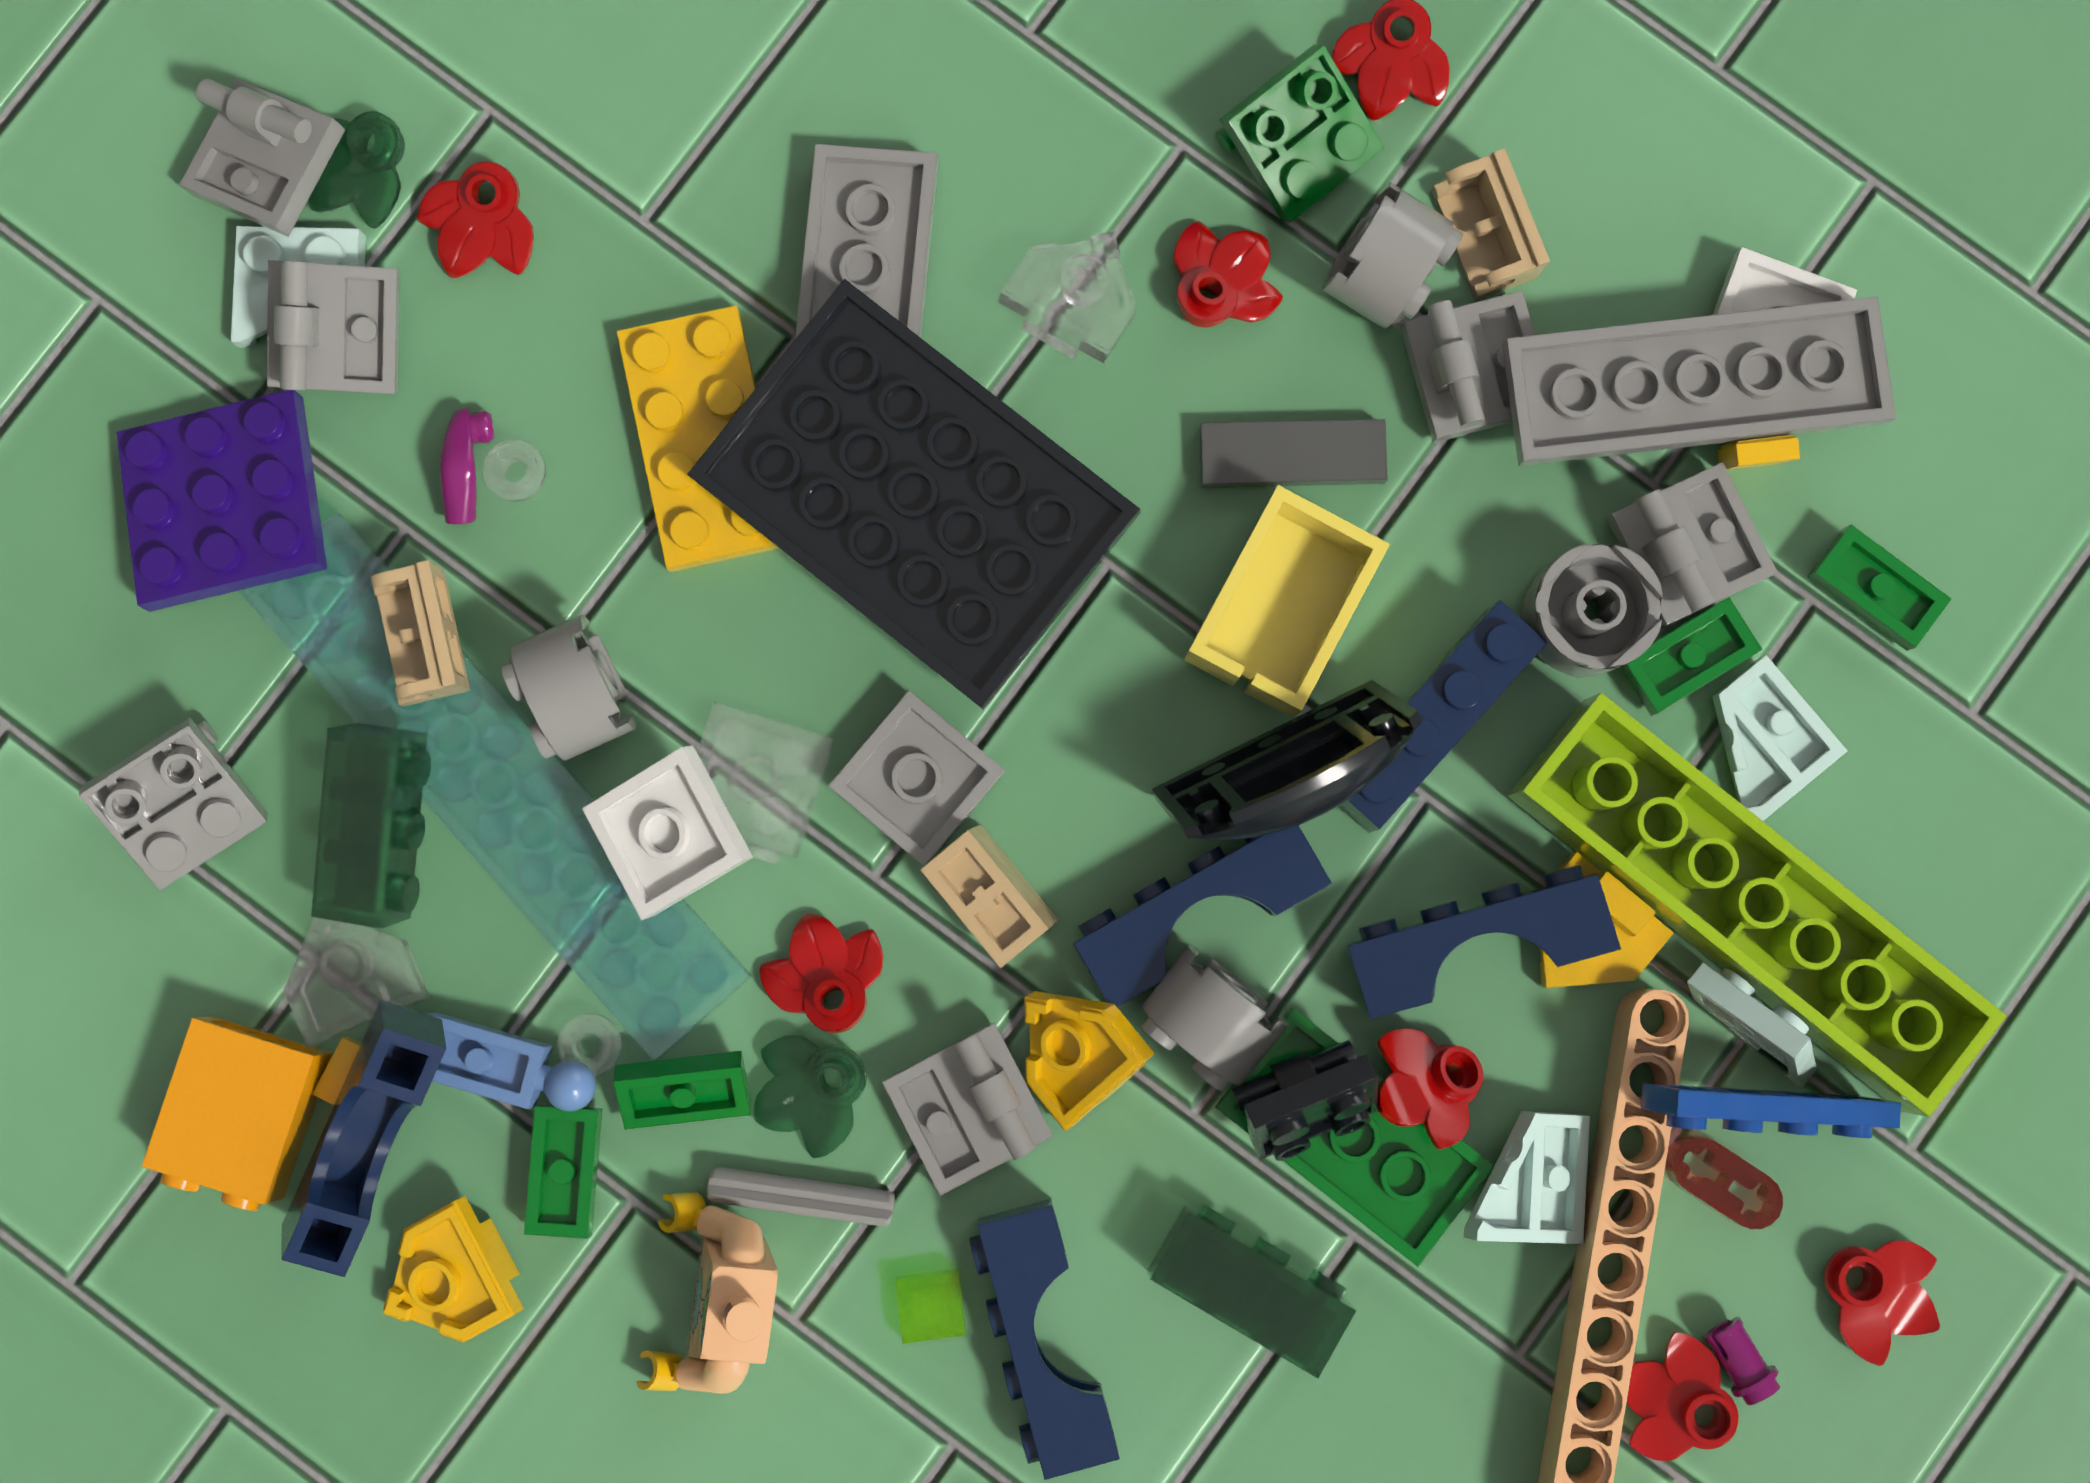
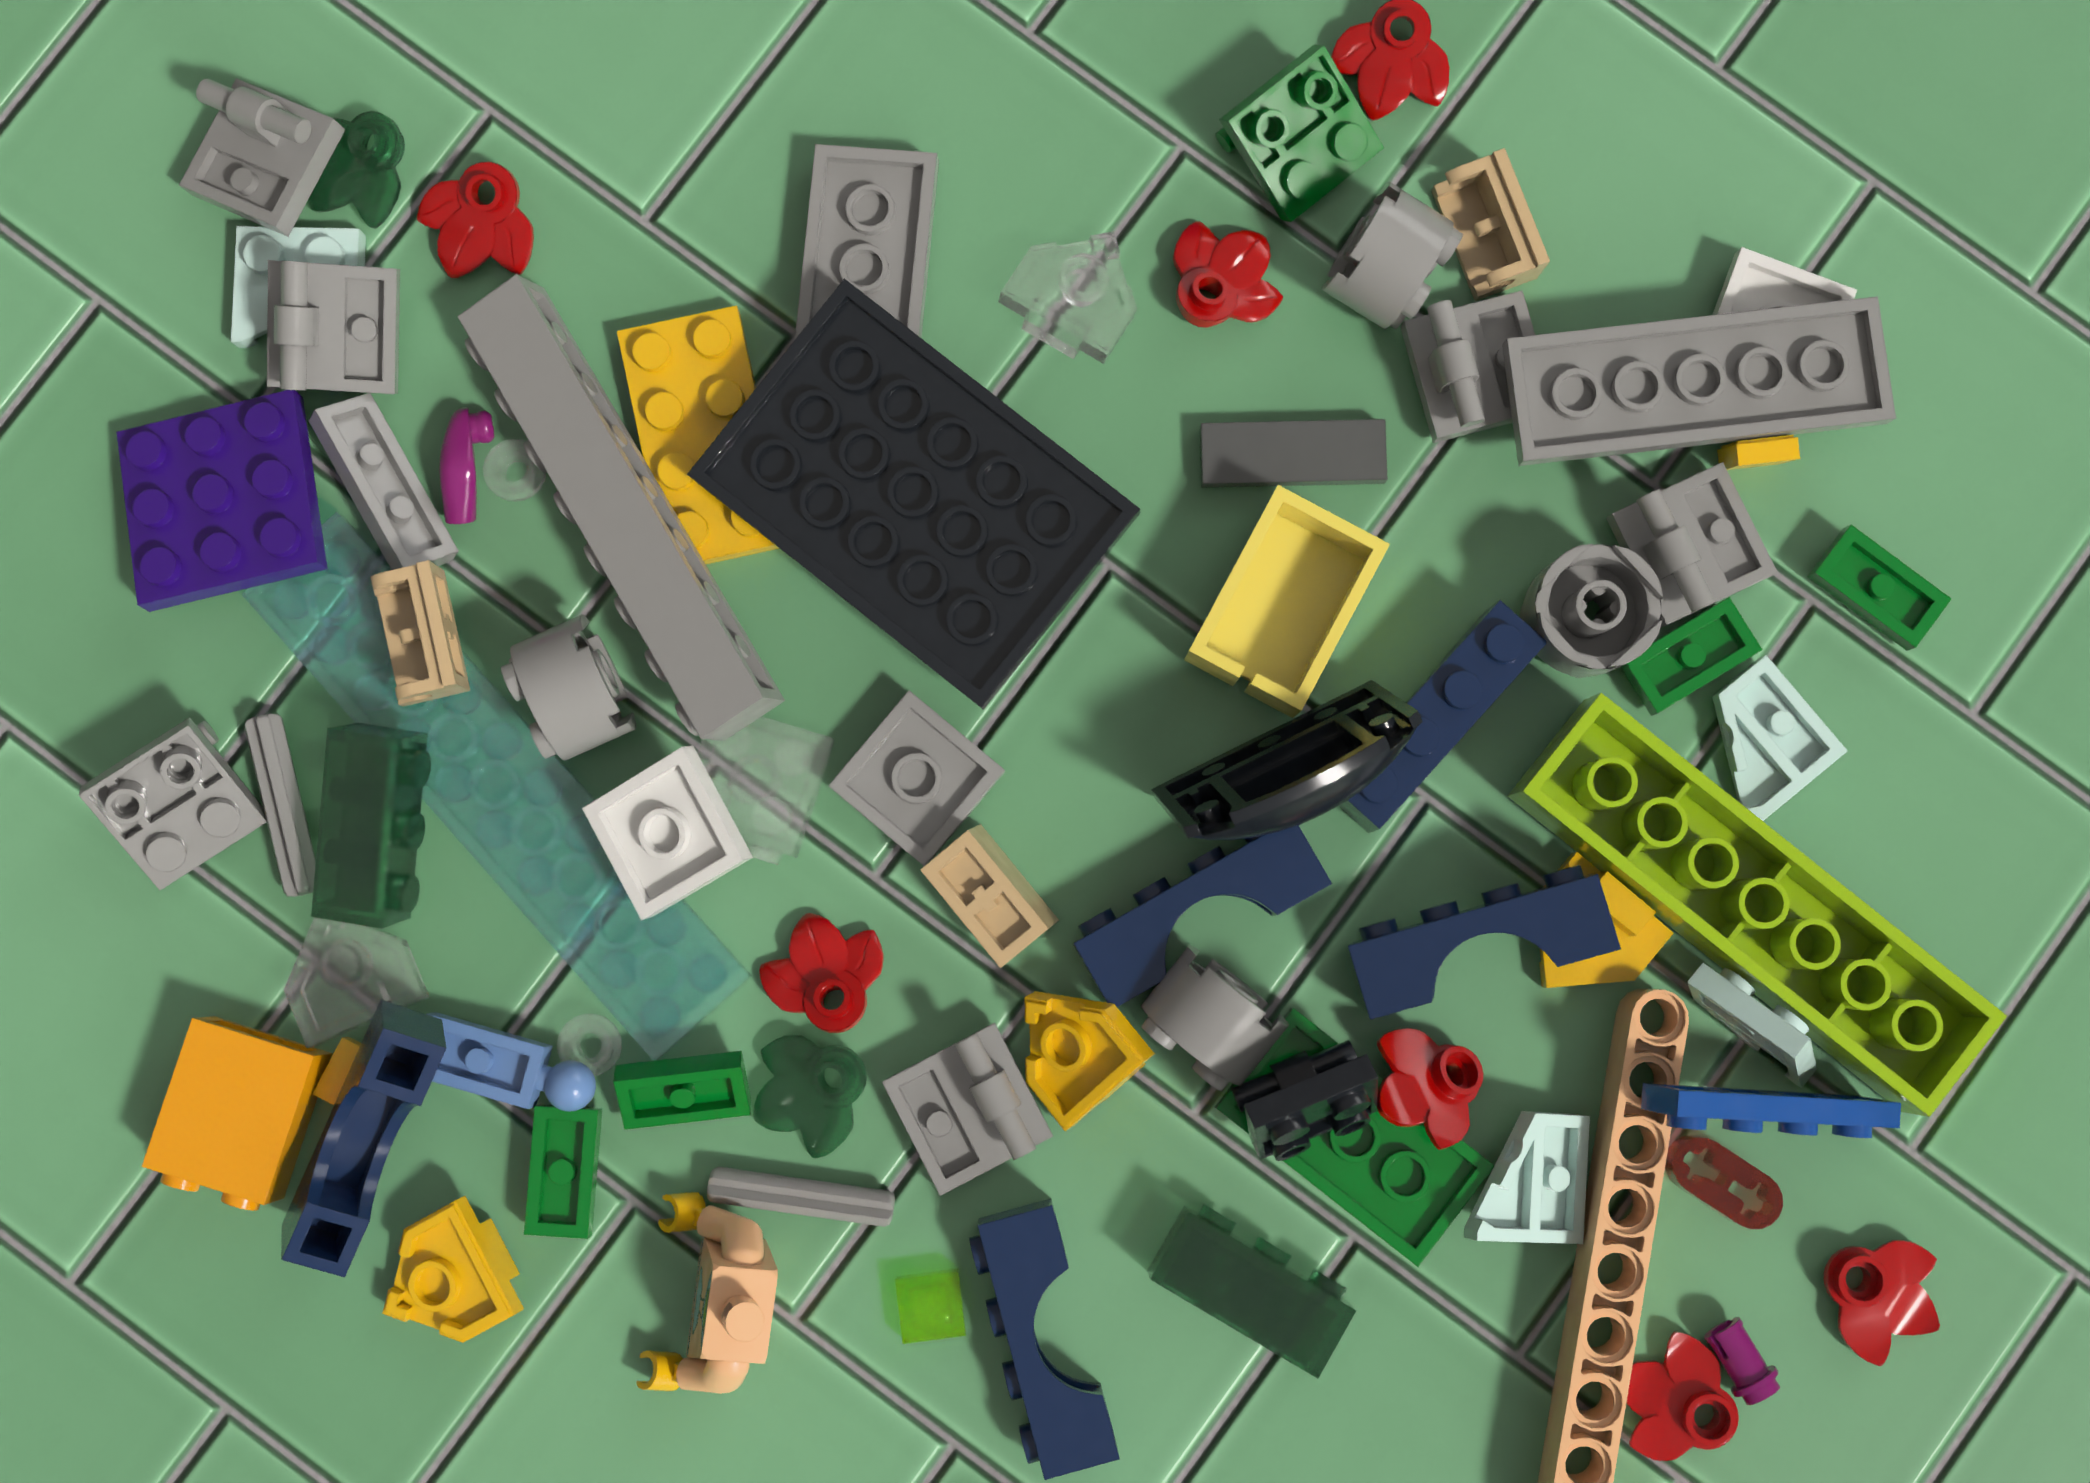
(282, 803): none -> light grey axle
(382, 483): none -> light grey plate
(620, 511): none -> light grey brick

